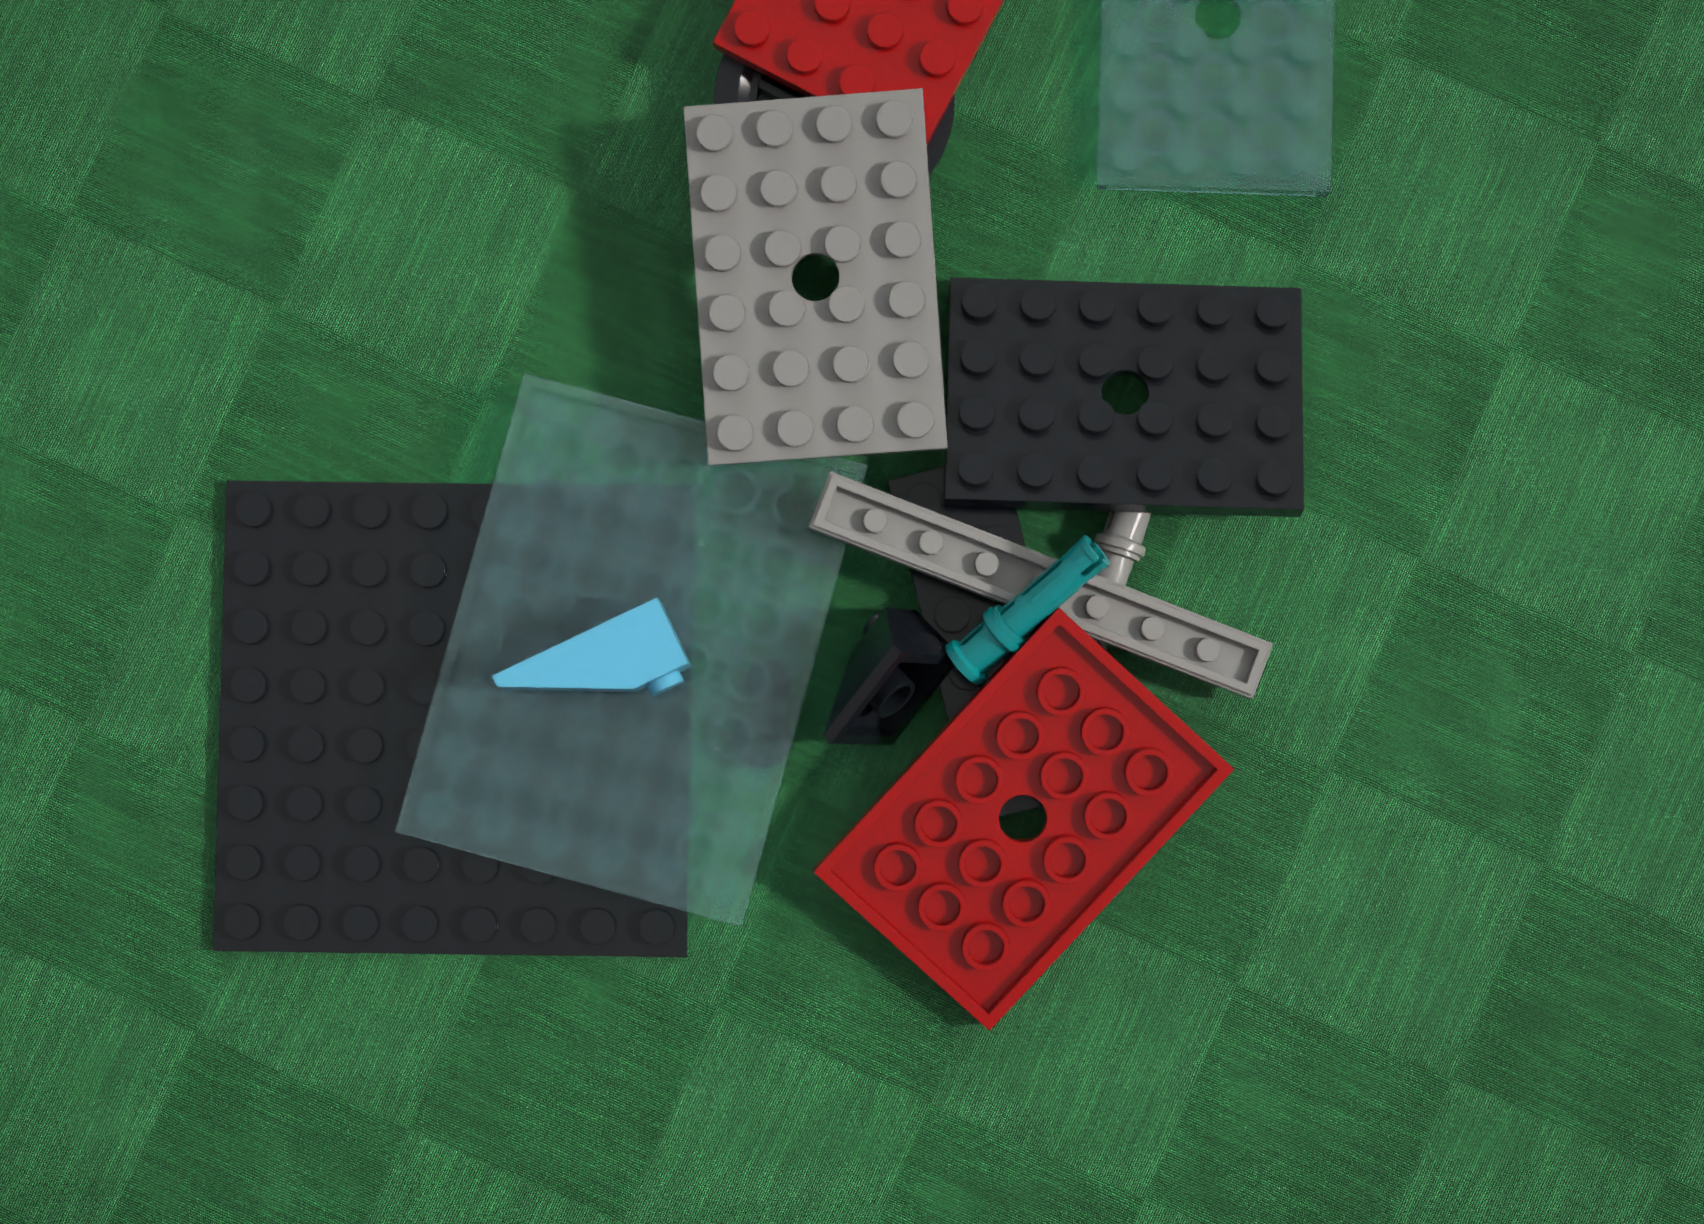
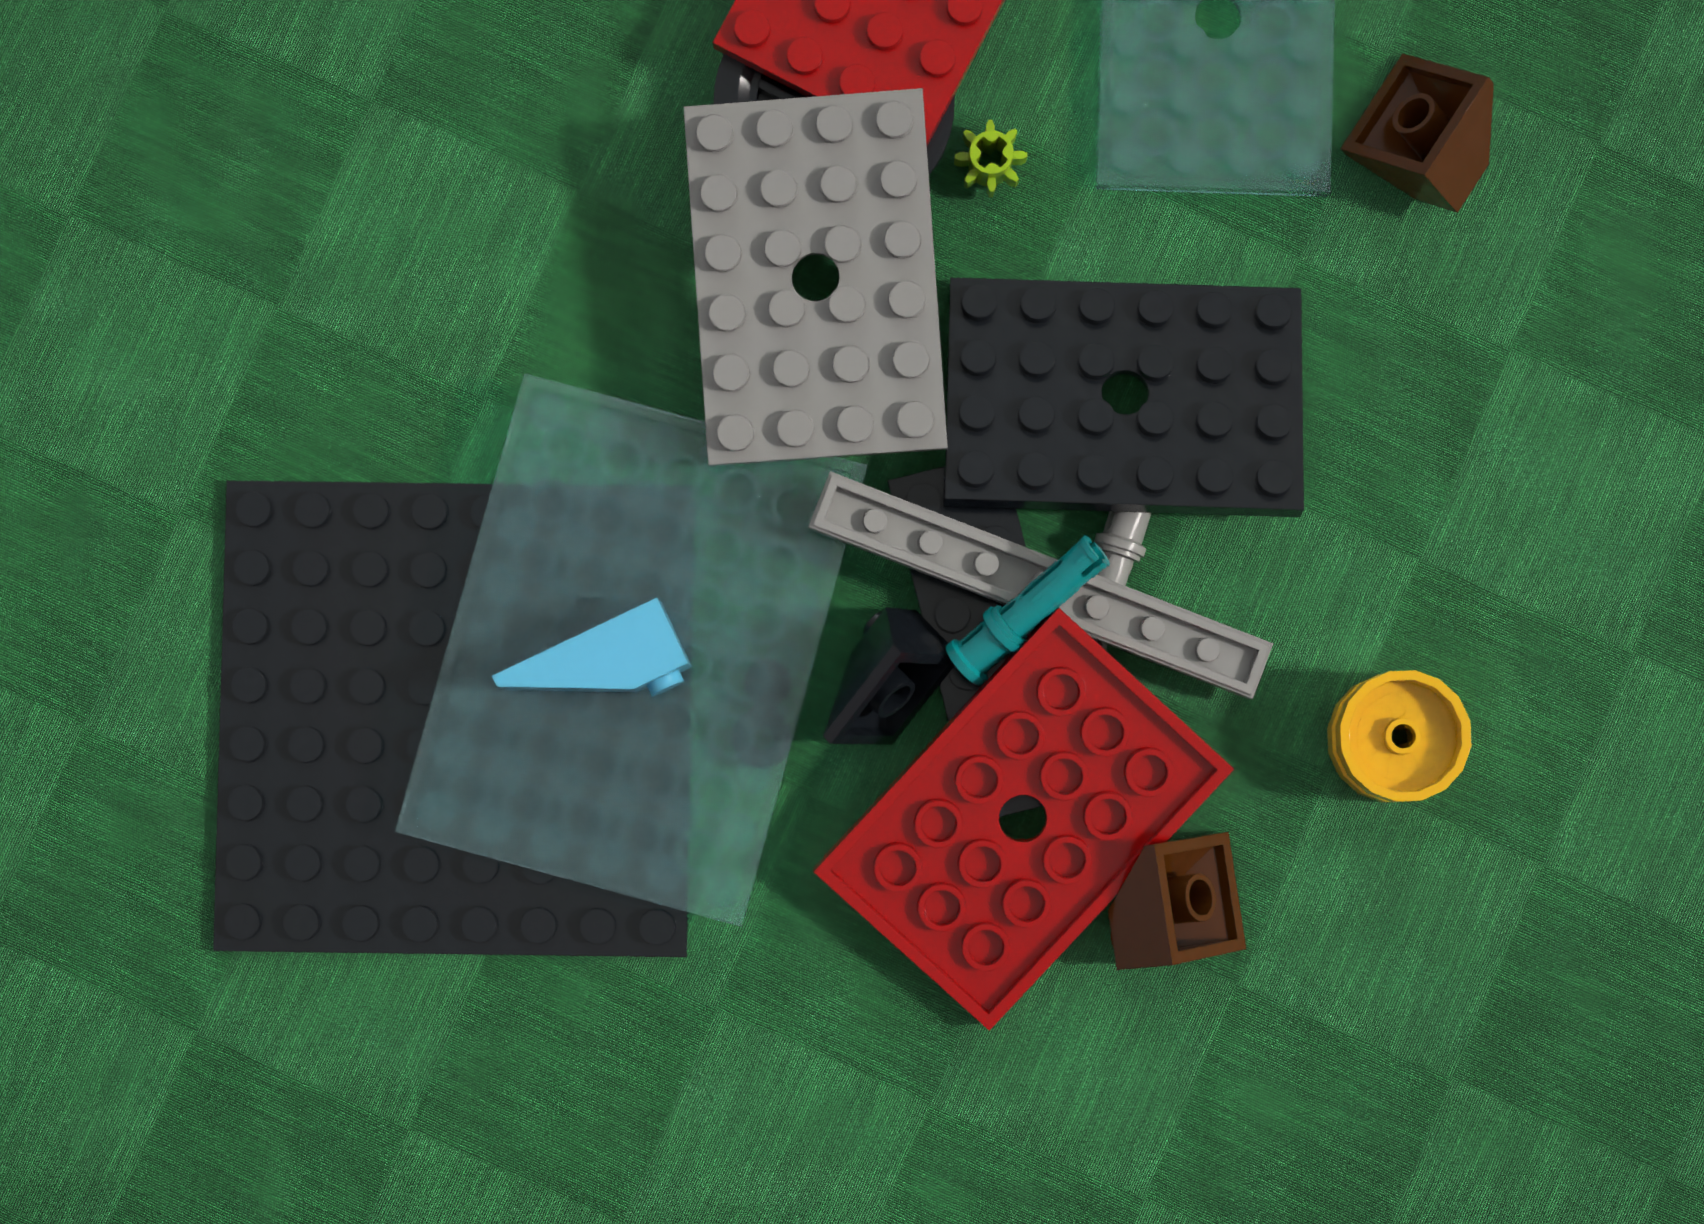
(988, 143): none -> lime gear
(1178, 905): none -> reddish brown slope
(1427, 131): none -> reddish brown slope
(1435, 730): none -> yellow wheel

